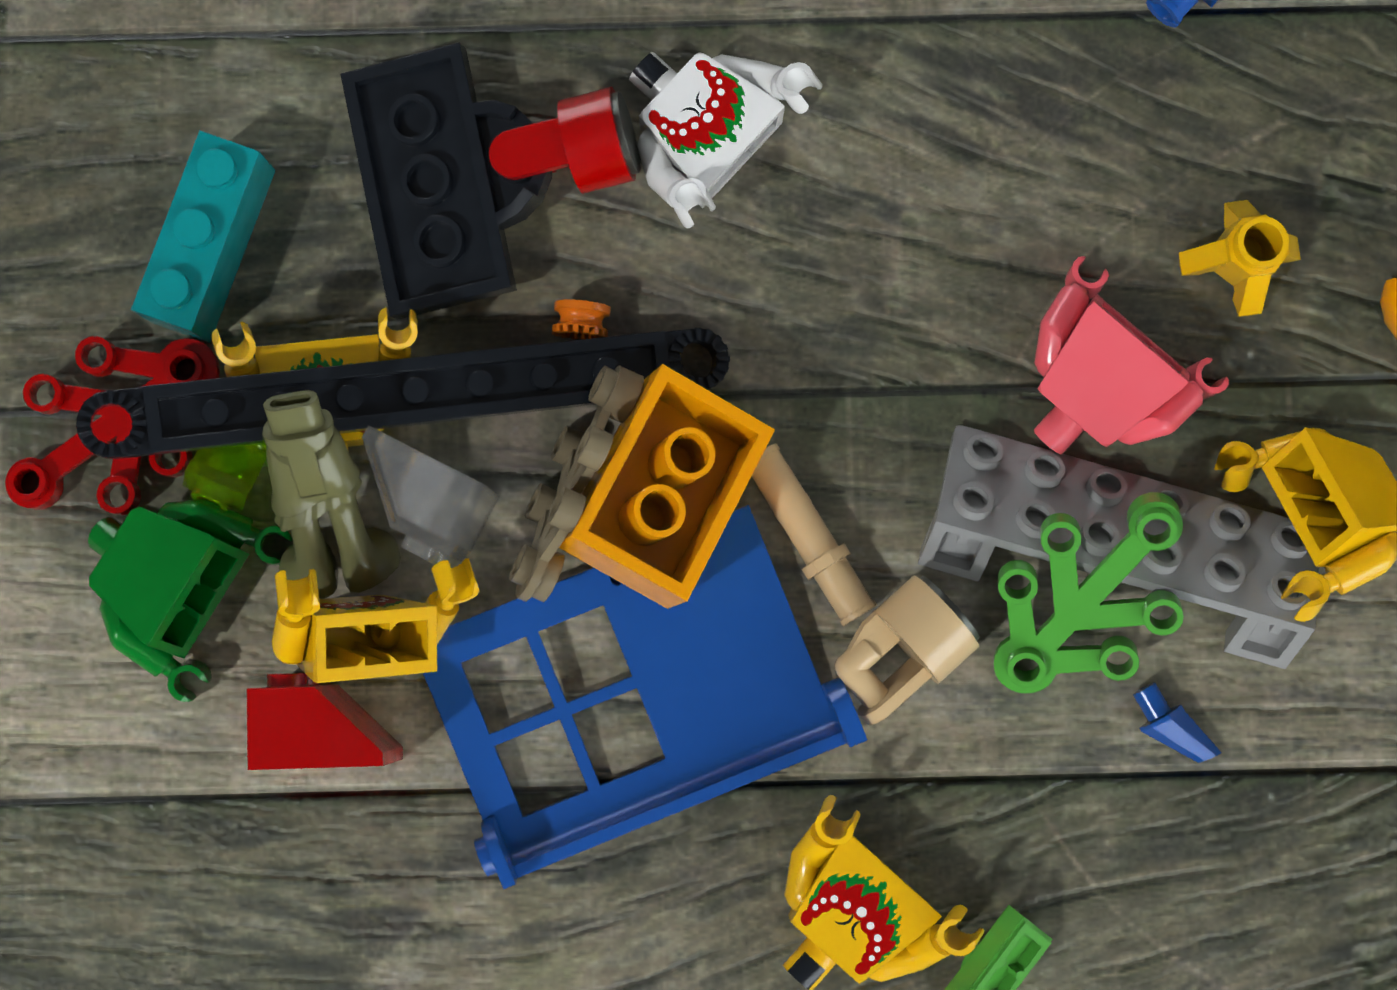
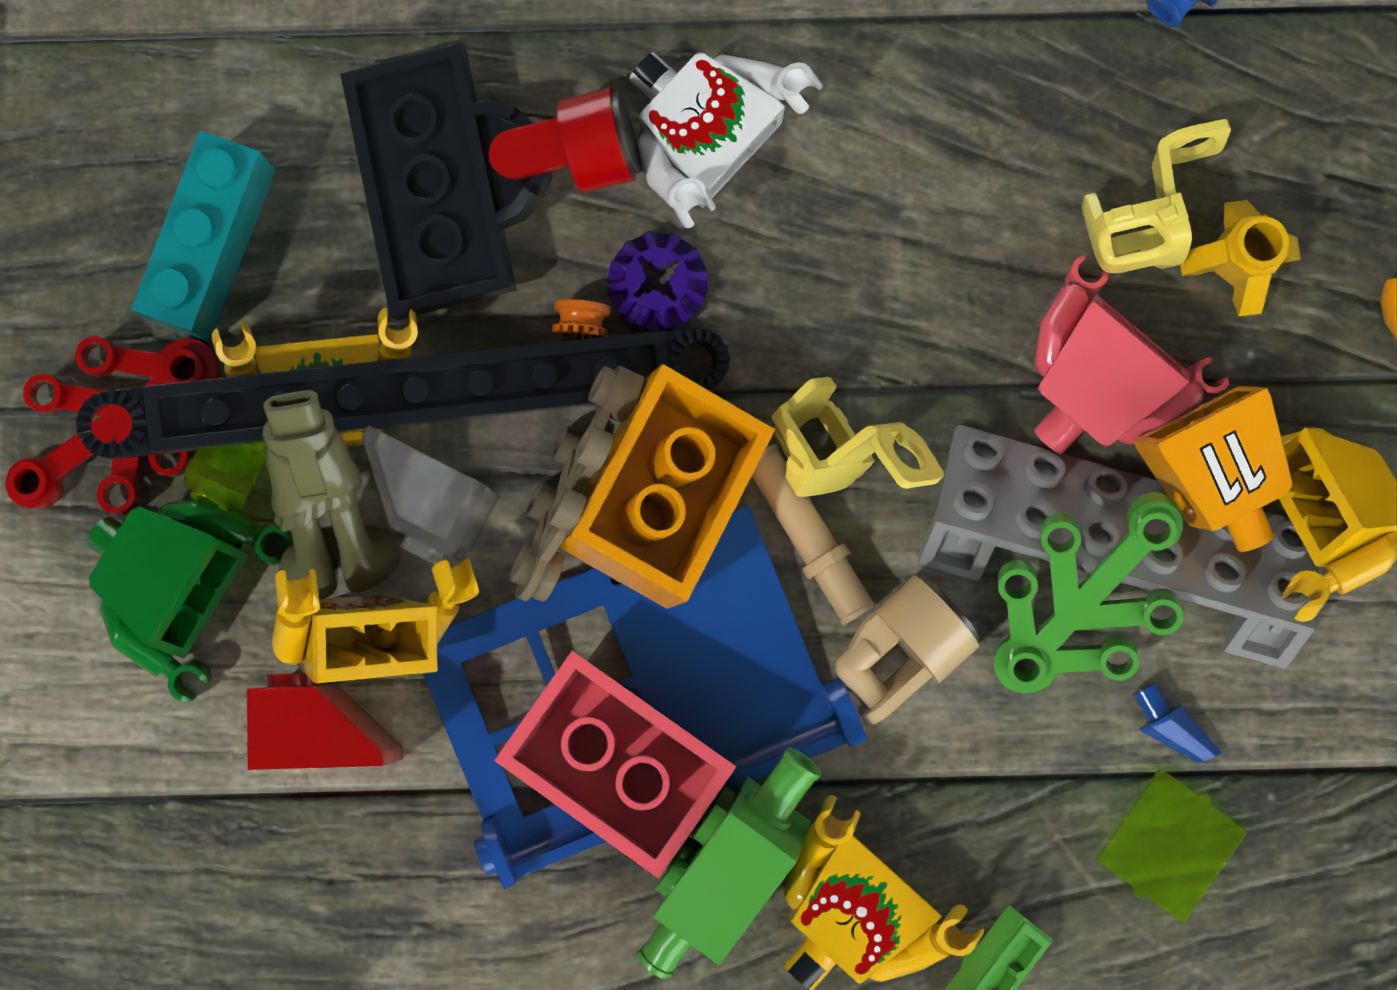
(615, 764): none -> coral brick
(653, 310): none -> dark purple gear
(733, 869): none -> bright green brick
(853, 453): none -> light yellow piece
(1171, 845): none -> clear neon green piece
(1172, 235): none -> light yellow piece
(1223, 464): none -> light orange torso

